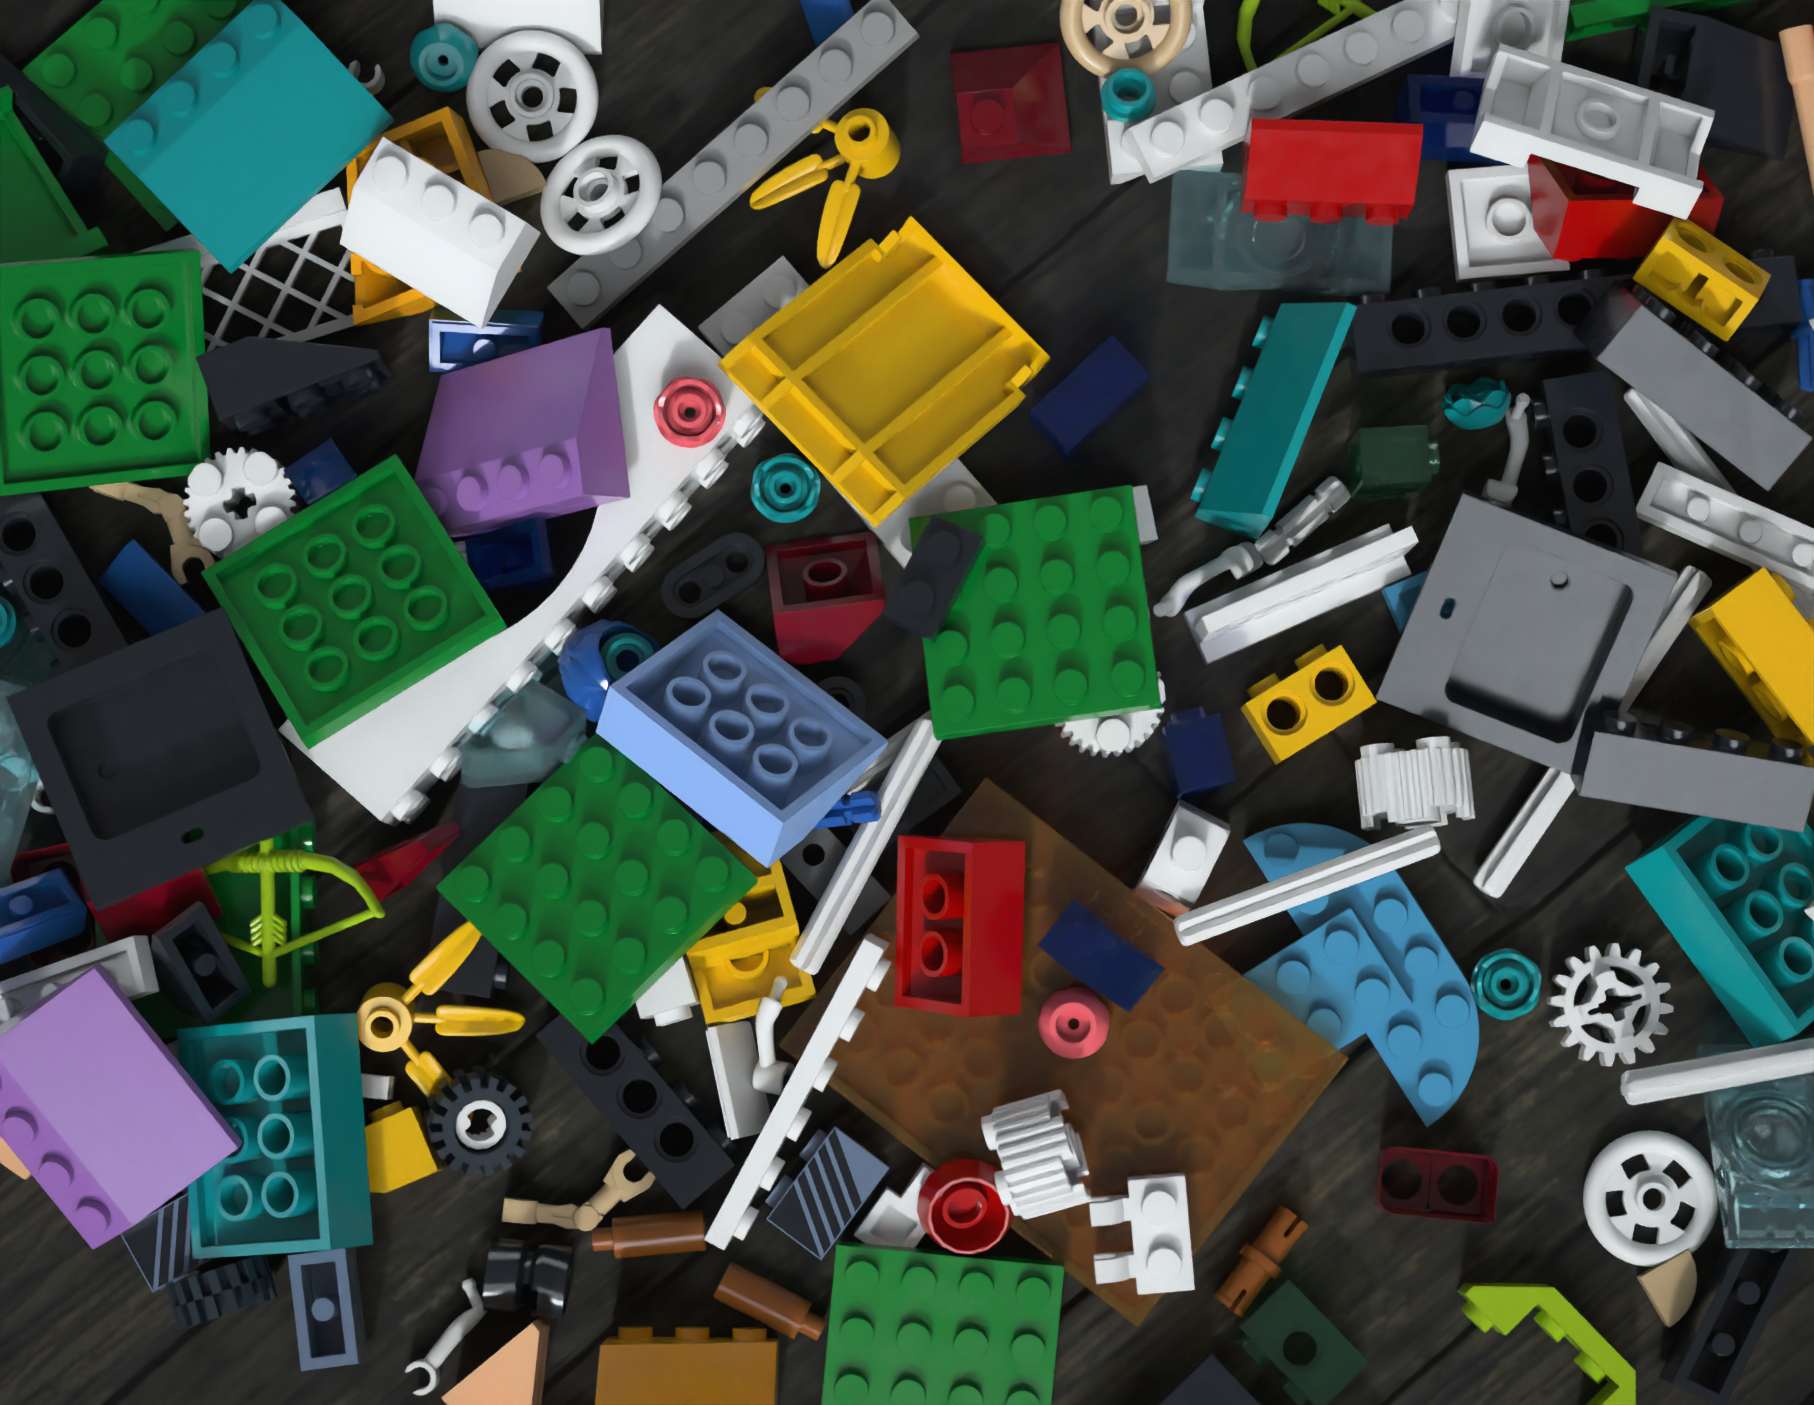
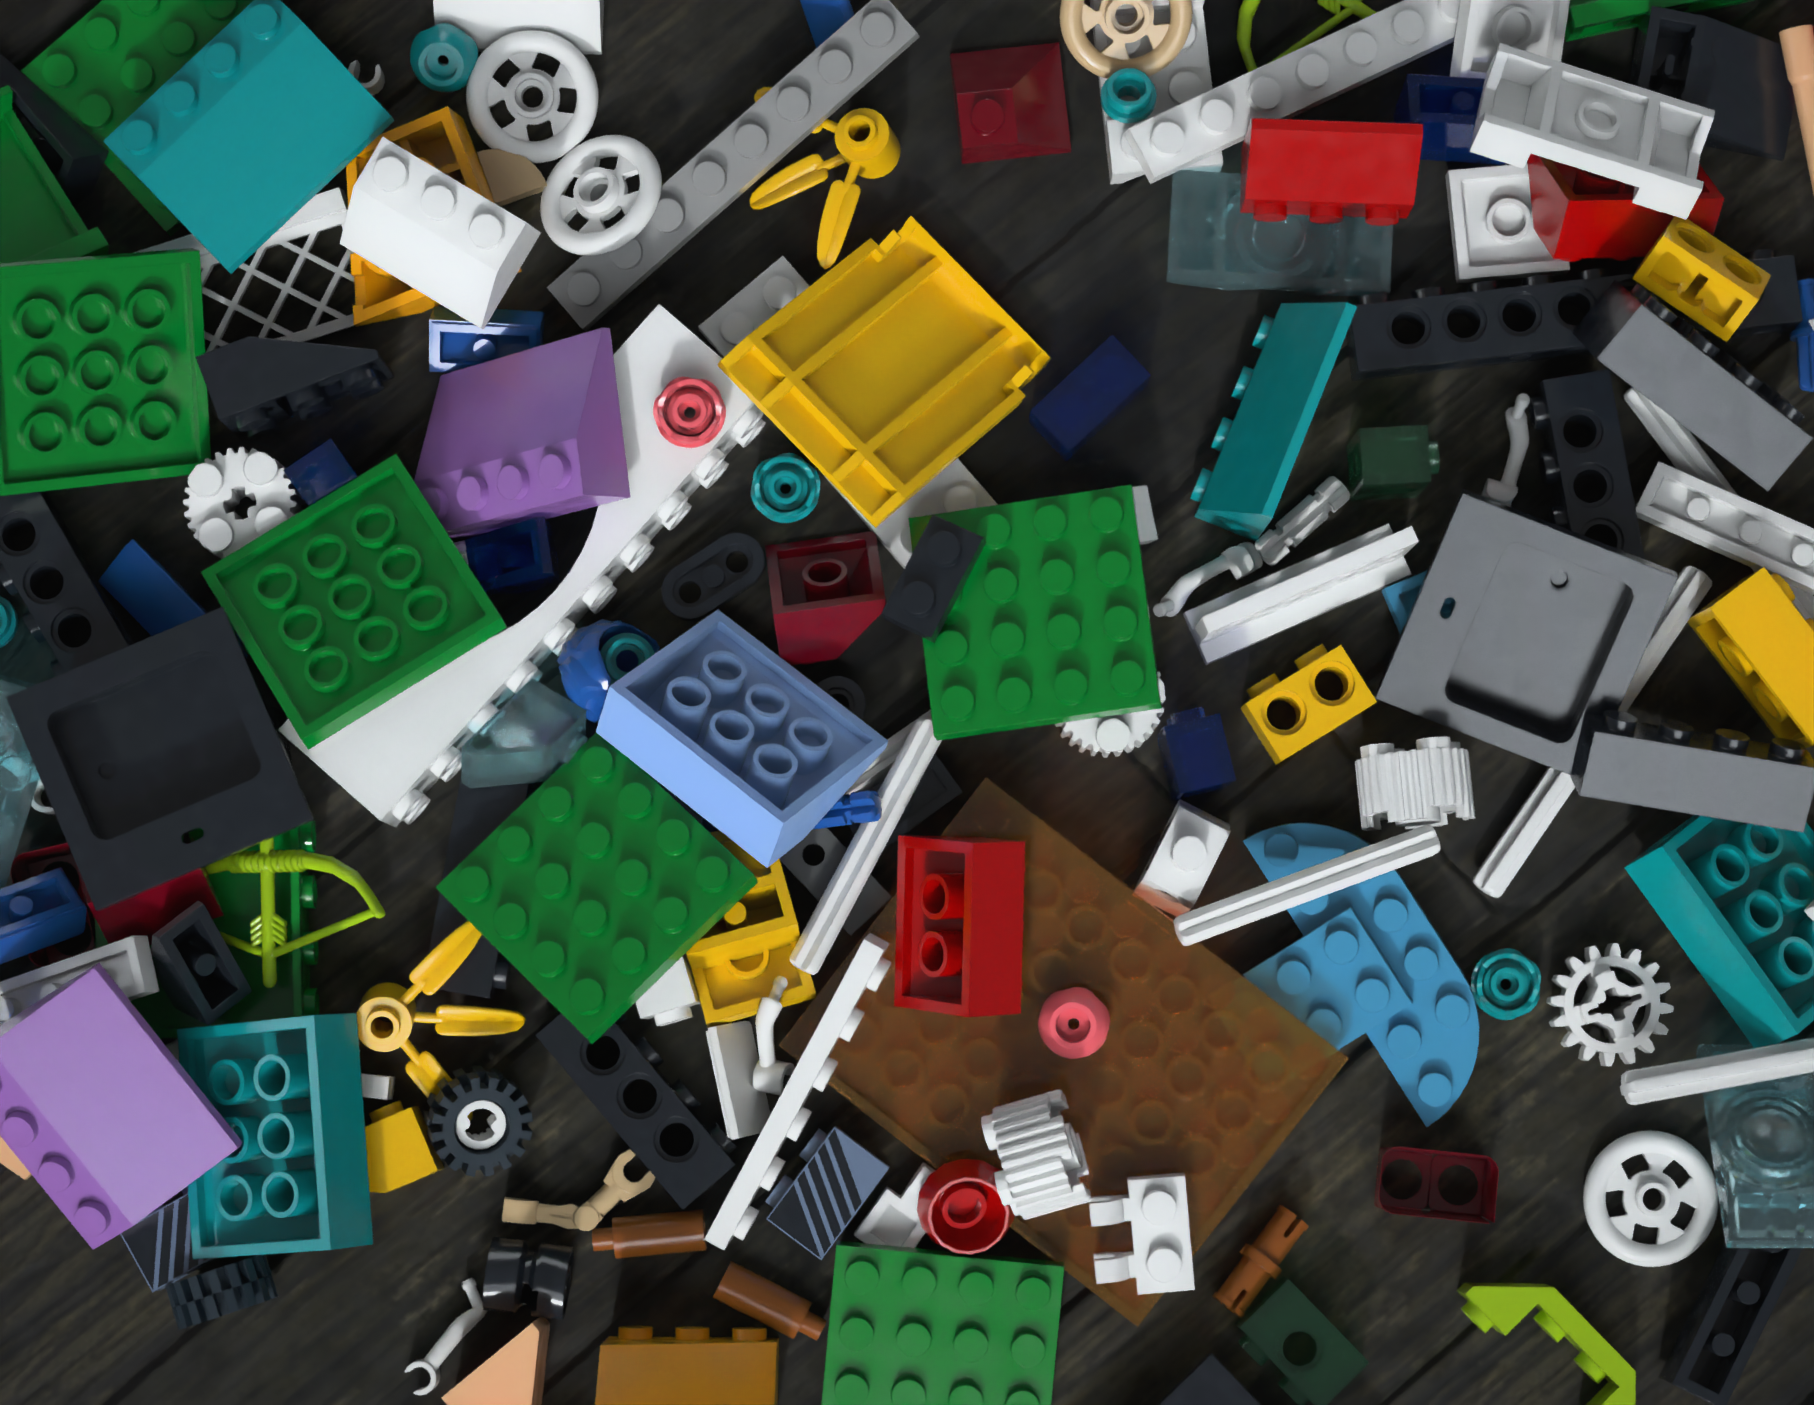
(172, 510): tan piece -> none
(327, 1308): sand blue brick -> none
(401, 863): dark red slope -> none
(1100, 955): clear blue slope -> none
(1478, 404): teal plate -> none
(1671, 1287): tan tile -> none

